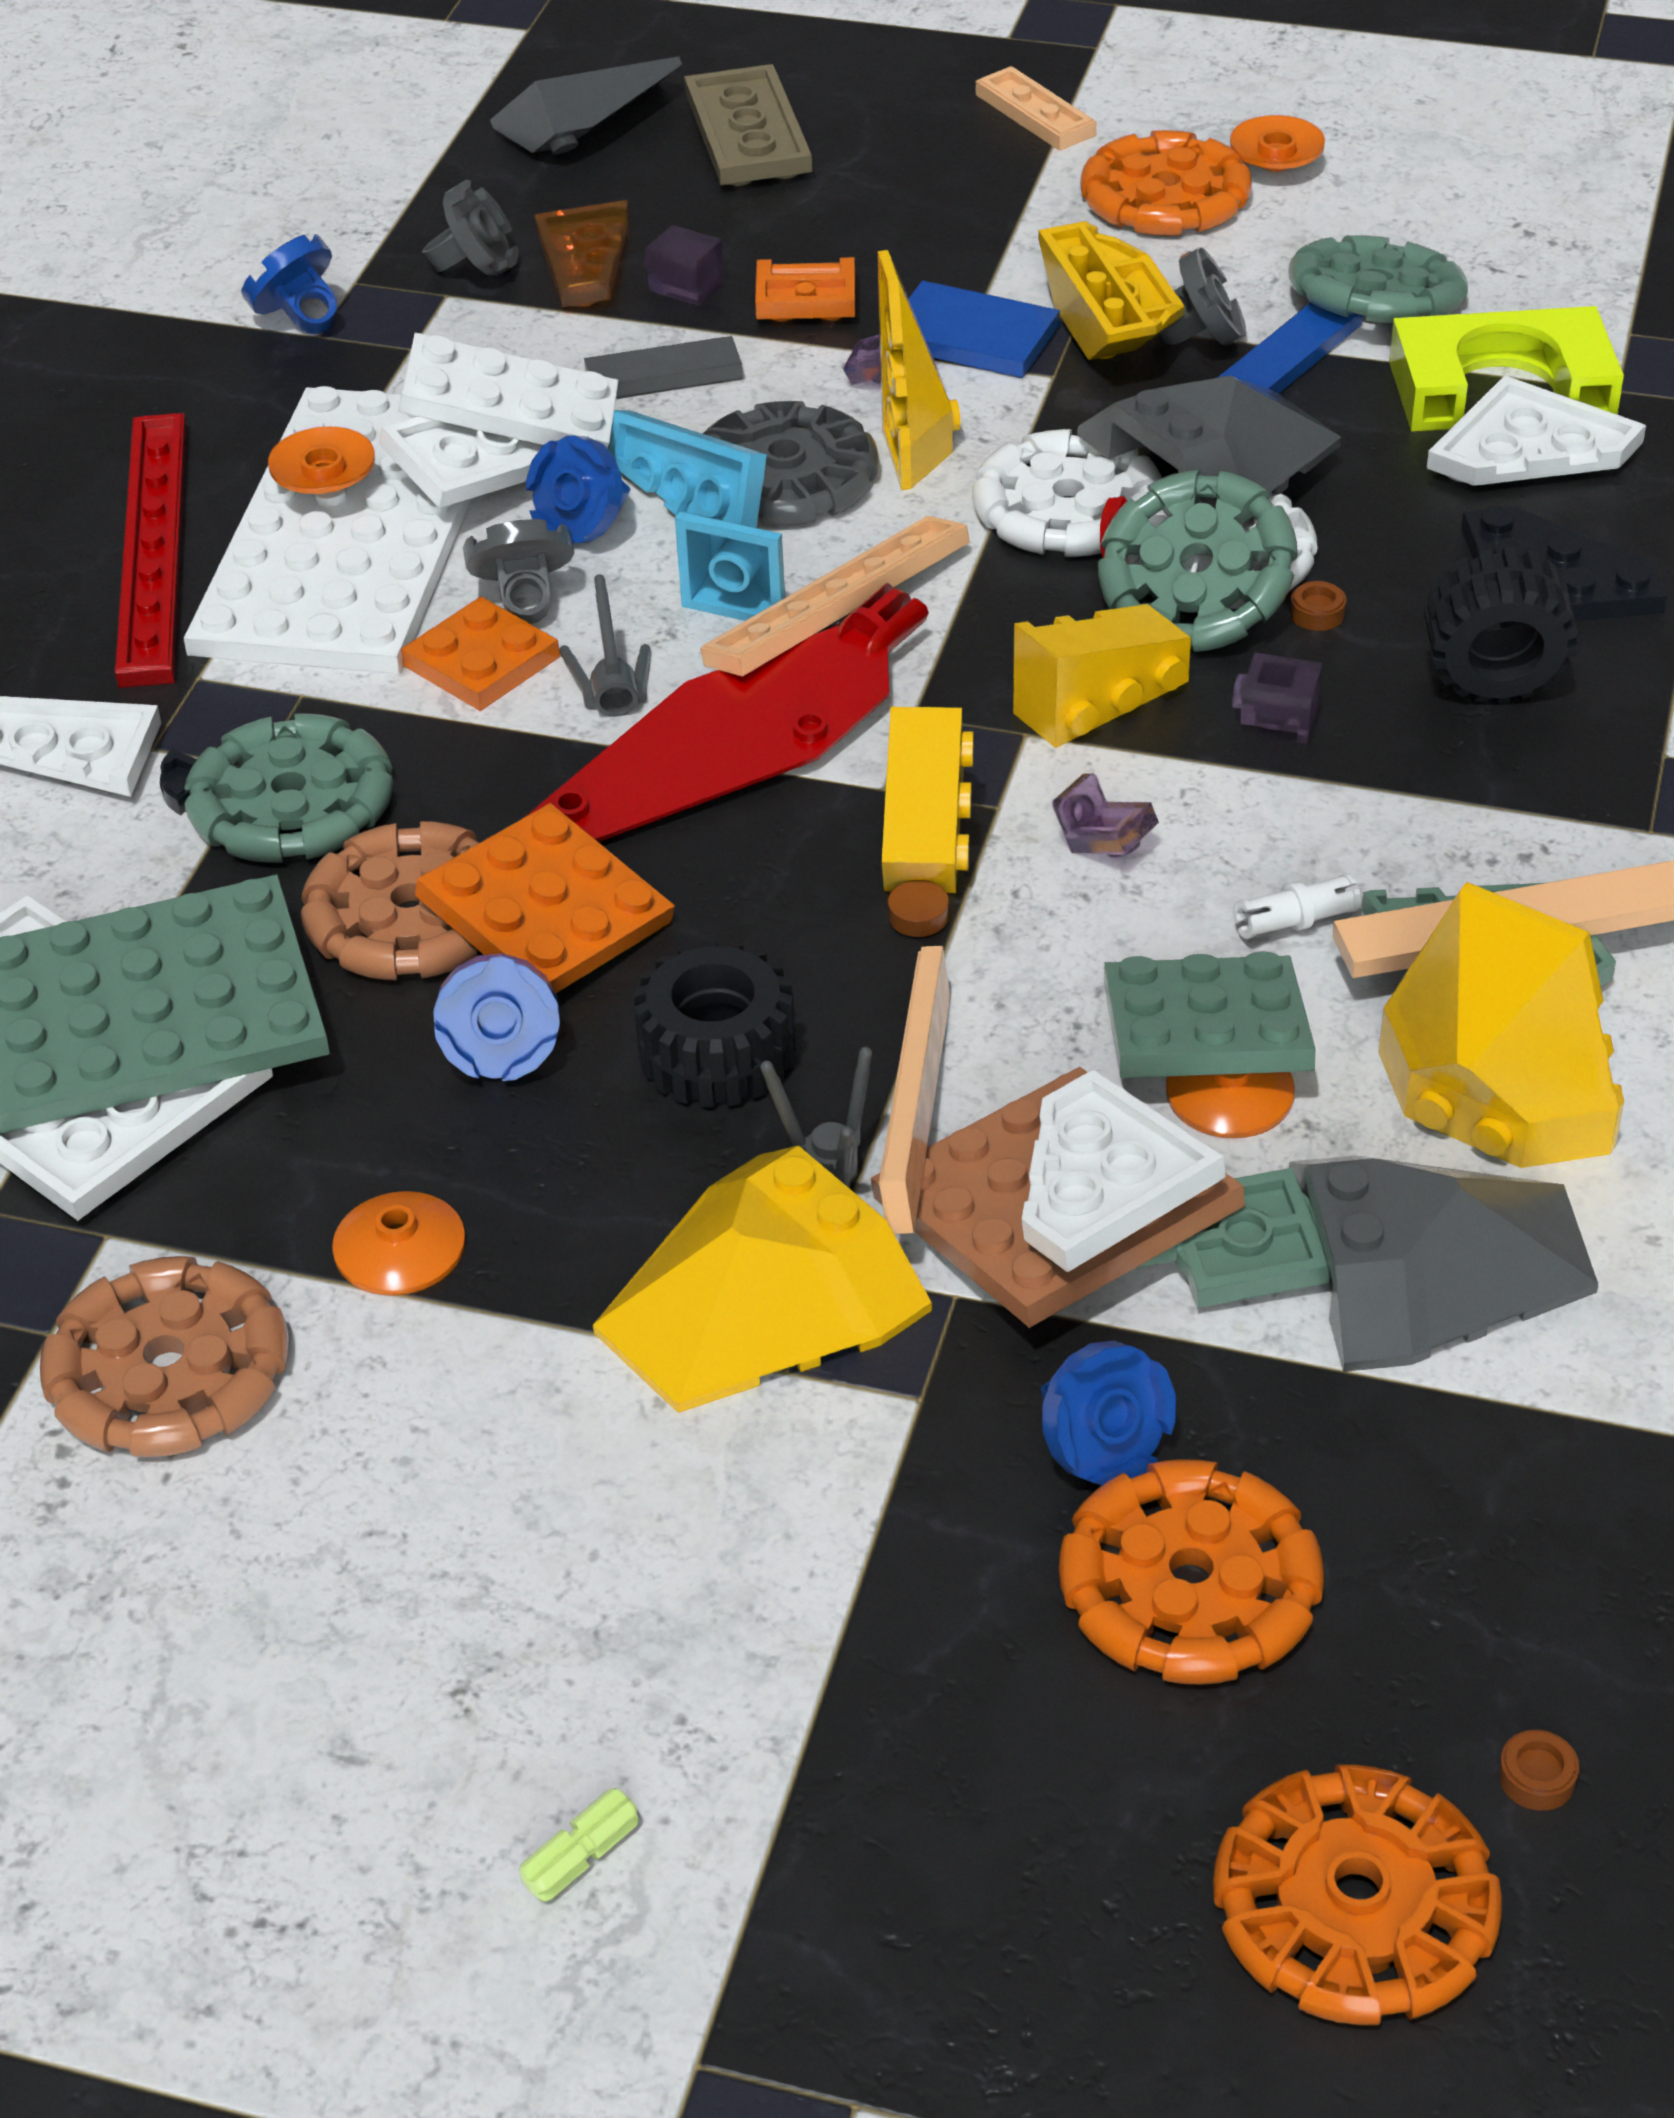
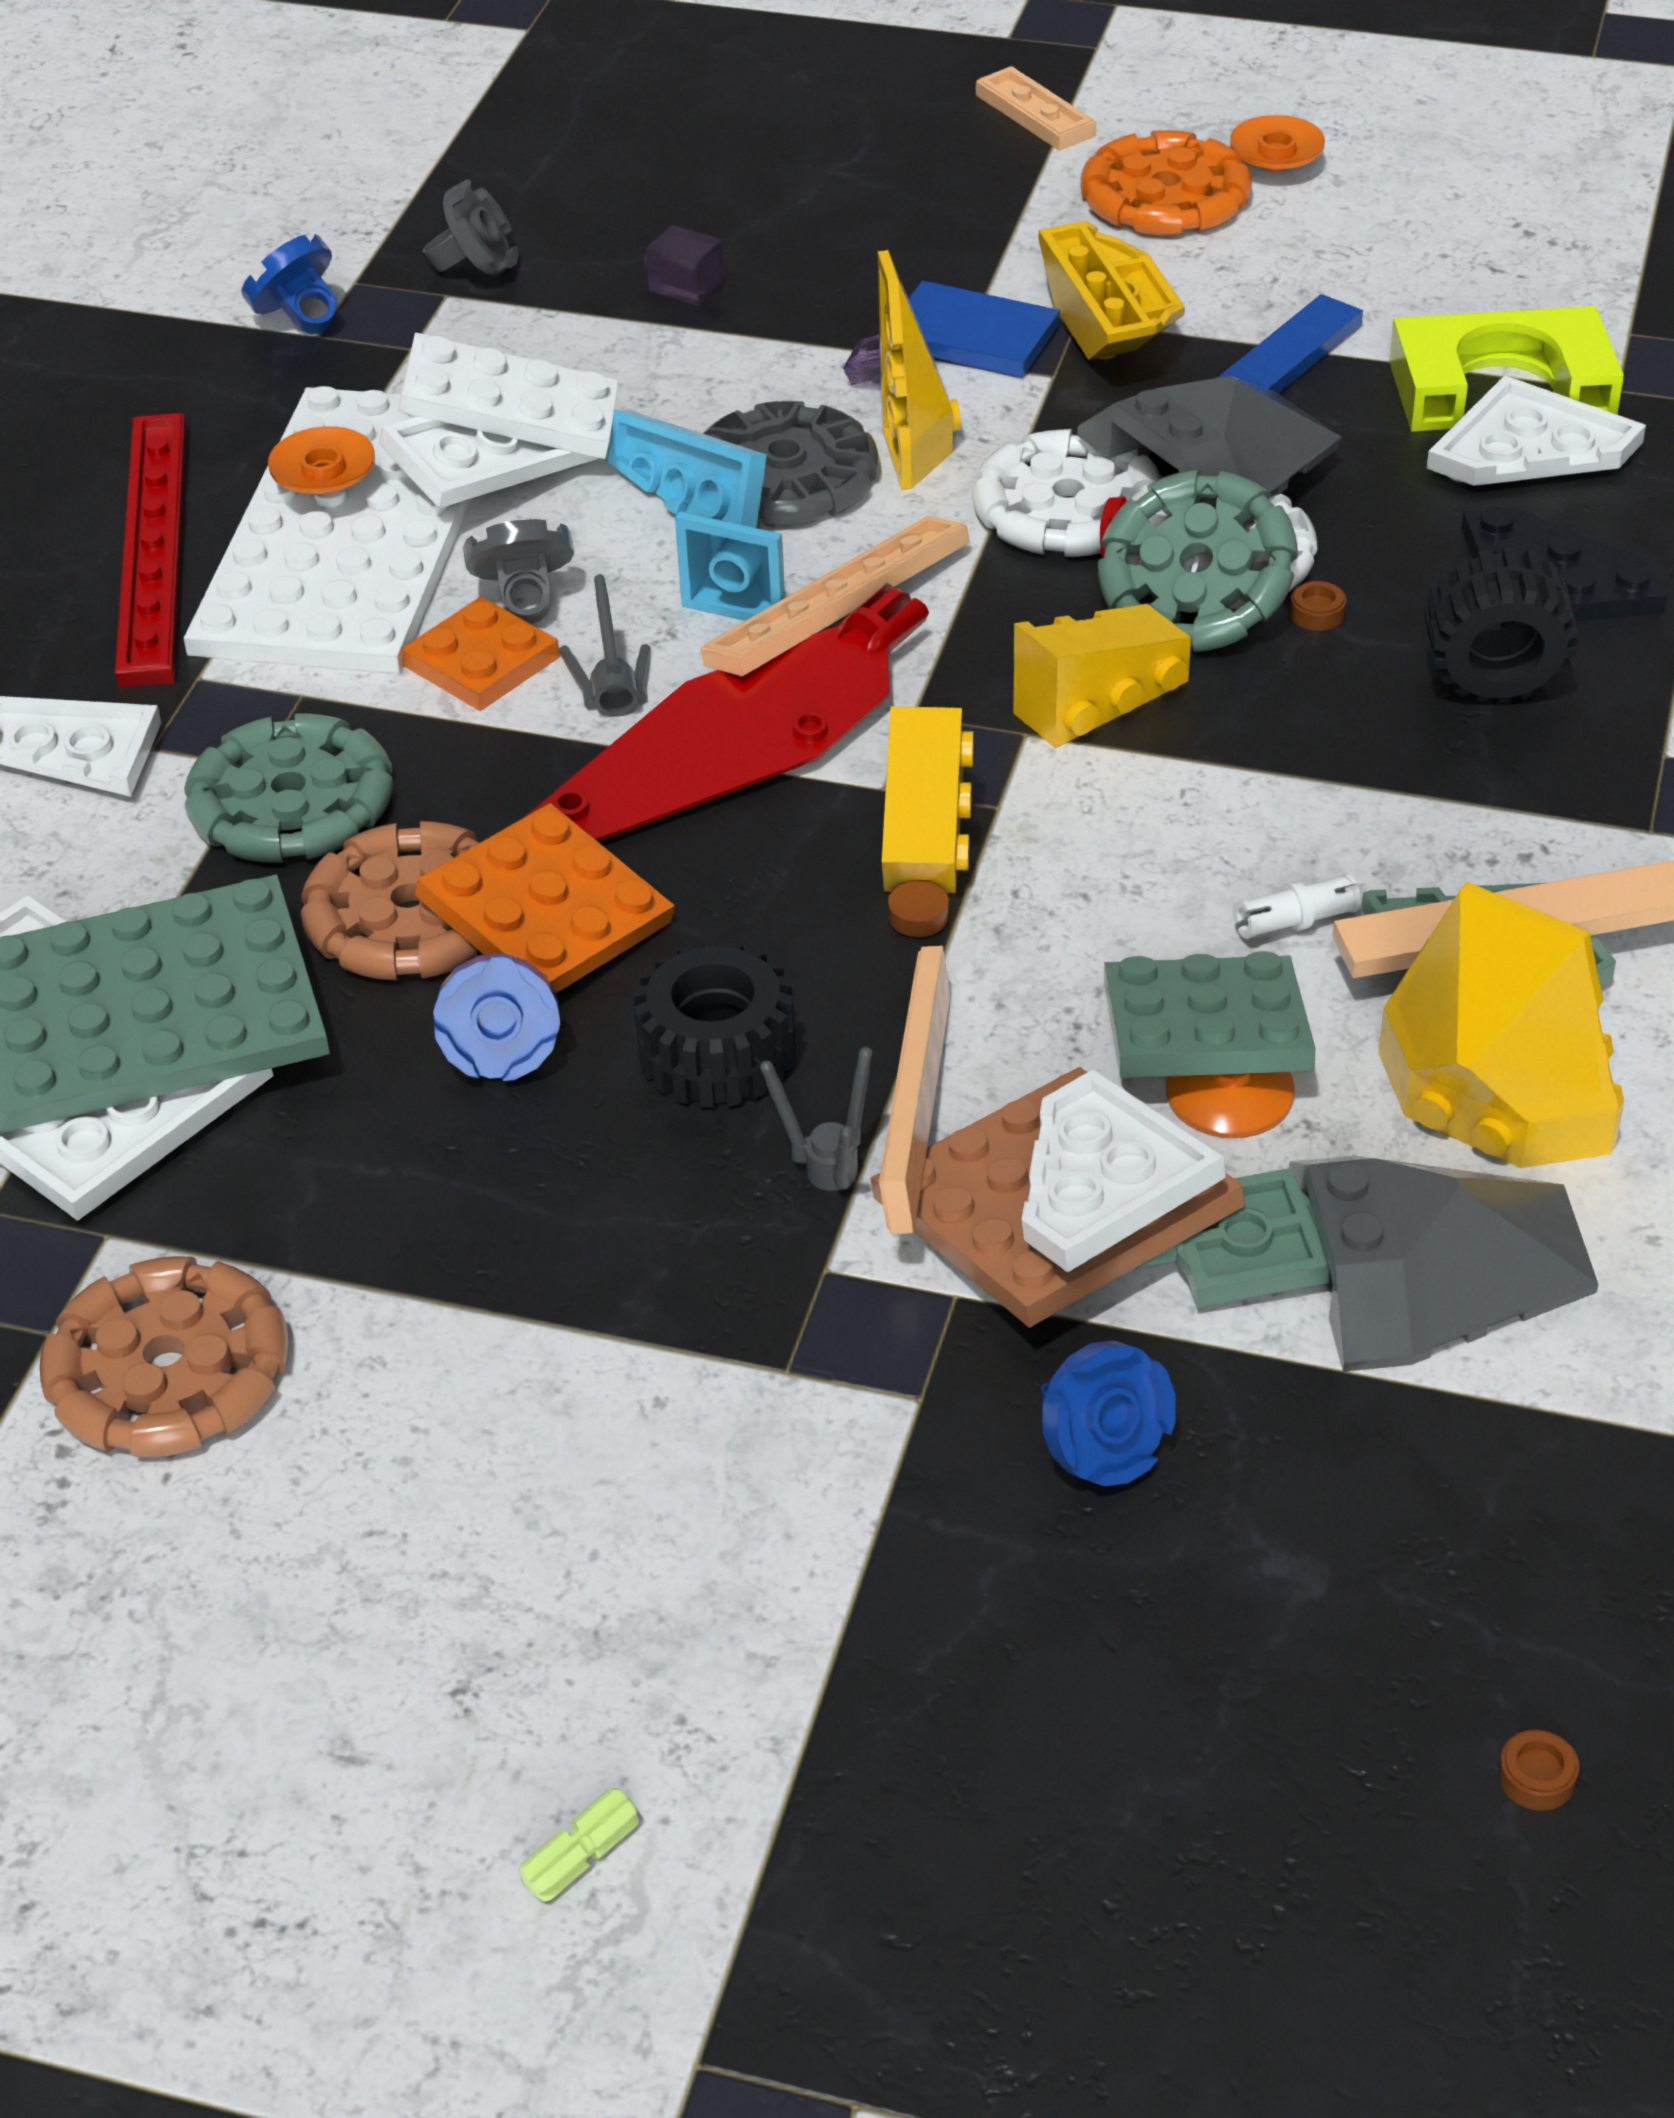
(173, 776): black tile -> none
(399, 1243): orange dish -> none
(565, 108): dark grey wedge -> none
(576, 486): blue tile -> none
(583, 250): clear orange wing -> none
(670, 366): dark grey tile -> none
(748, 125): dark tan plate -> none
(762, 1280): yellow wedge -> none
(805, 290): orange plate -> none
(1098, 825): clear purple bracket -> none
(1196, 1534): orange plate -> none
(1205, 303): dark grey tile -> none
(1279, 694): clear purple brick -> none
(1353, 1933): orange plate -> none
(1377, 278): sand green plate -> none

